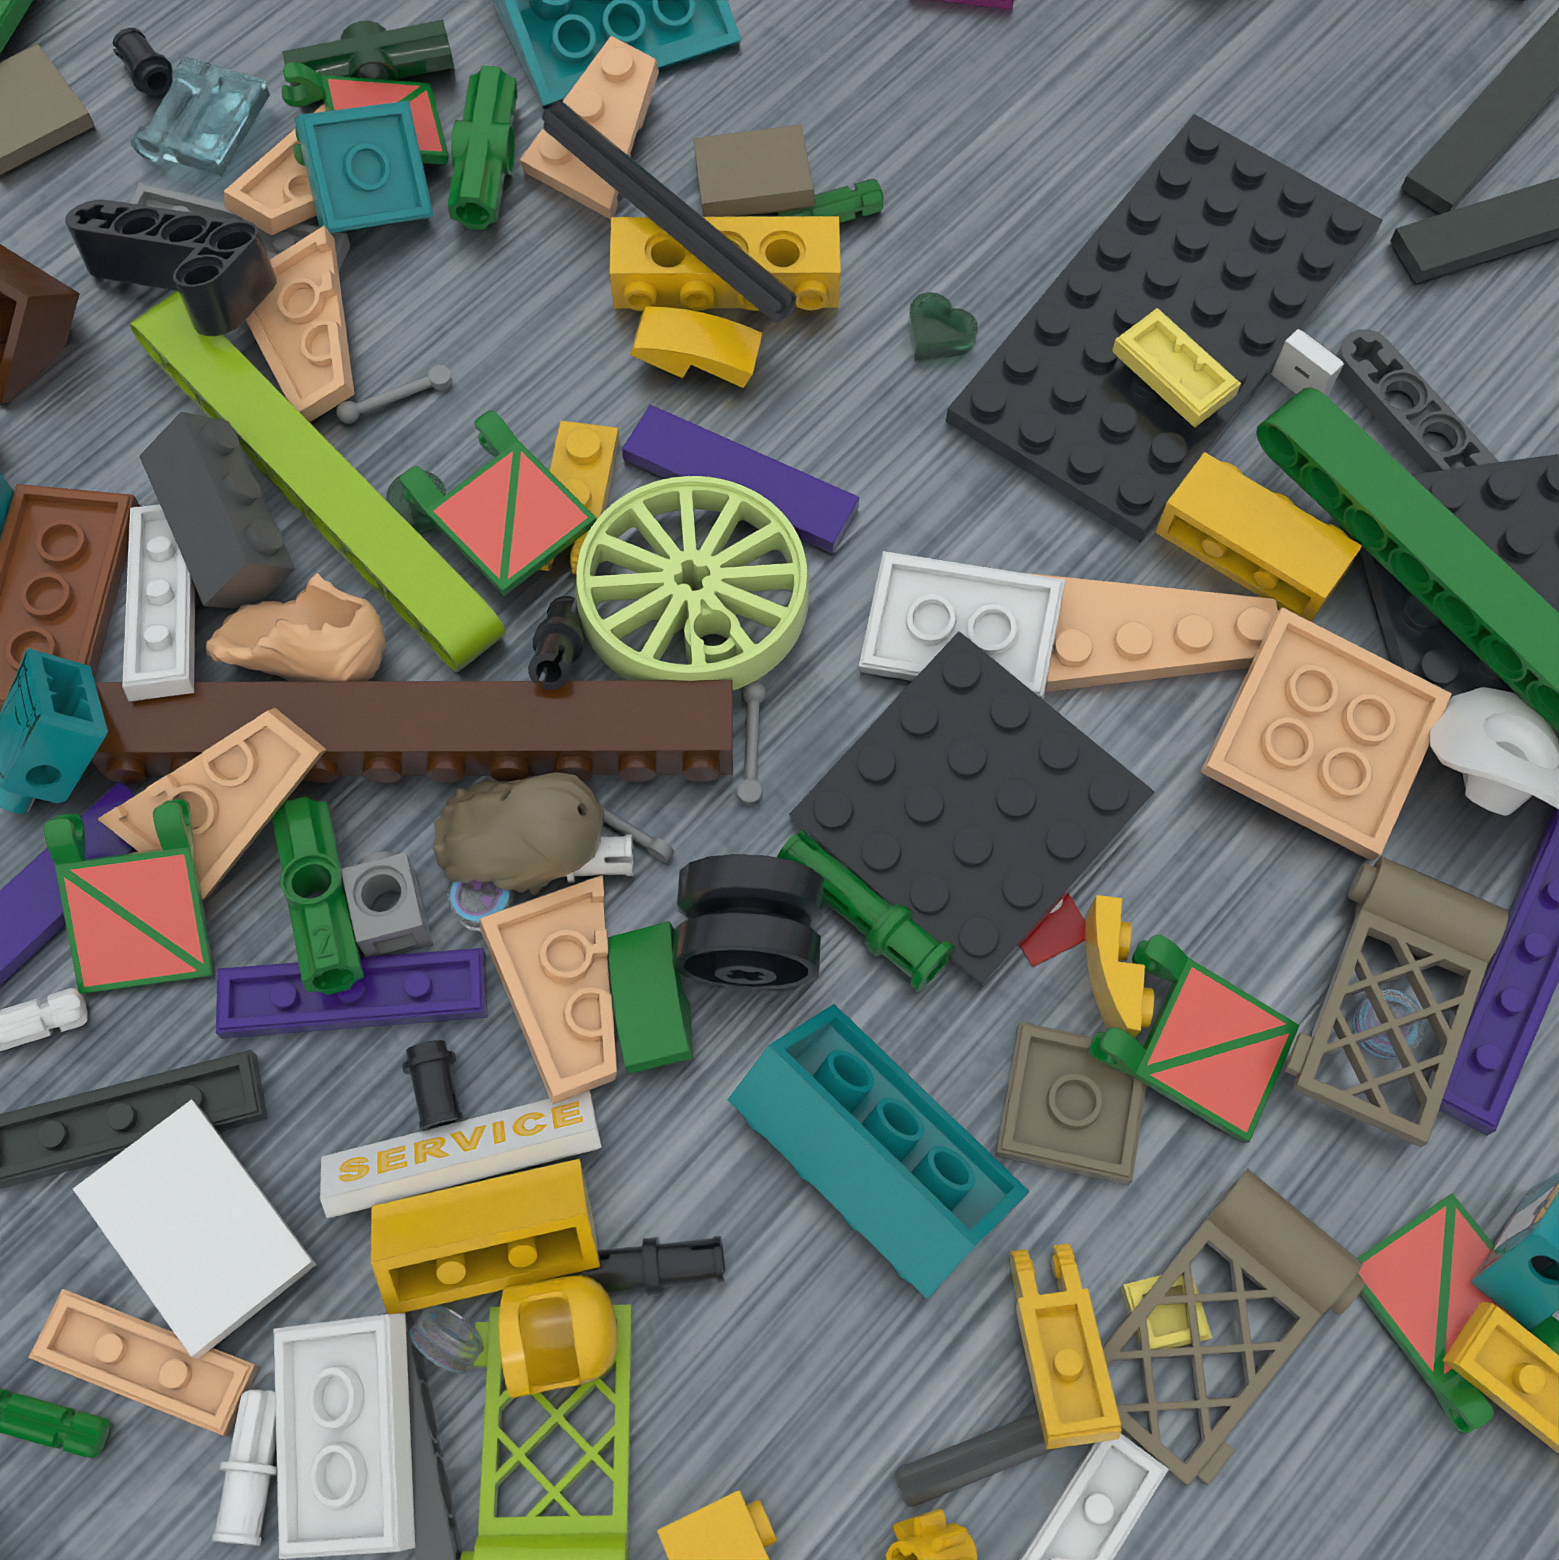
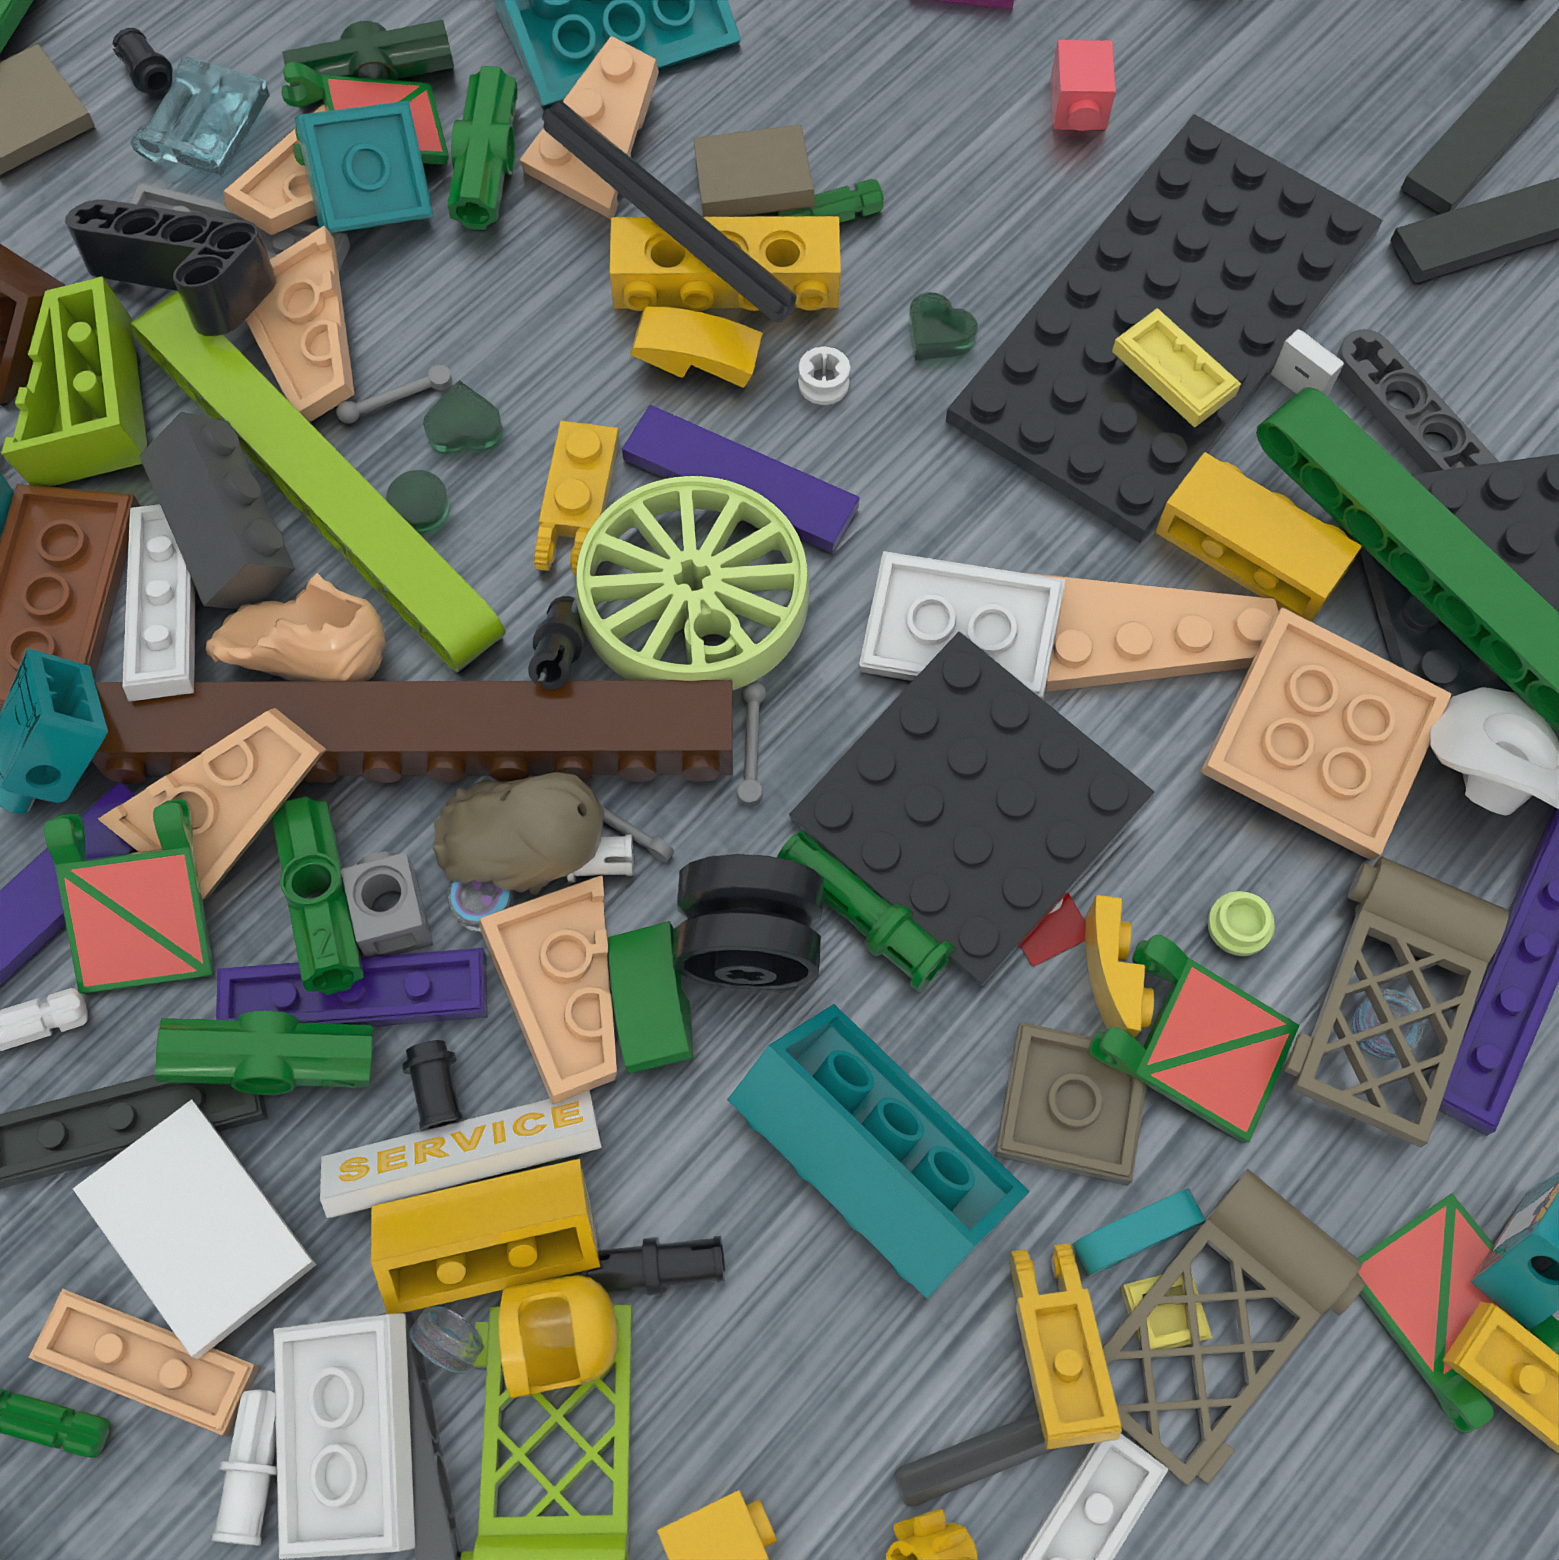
(82, 390): none -> lime wedge
(263, 1053): none -> green piece
(461, 420): none -> clear green tile
(507, 513): flag -> none
(824, 391): none -> white bush
(1082, 85): none -> coral brick
(1138, 1232): none -> teal beam
(1241, 923): none -> yellowish green plate

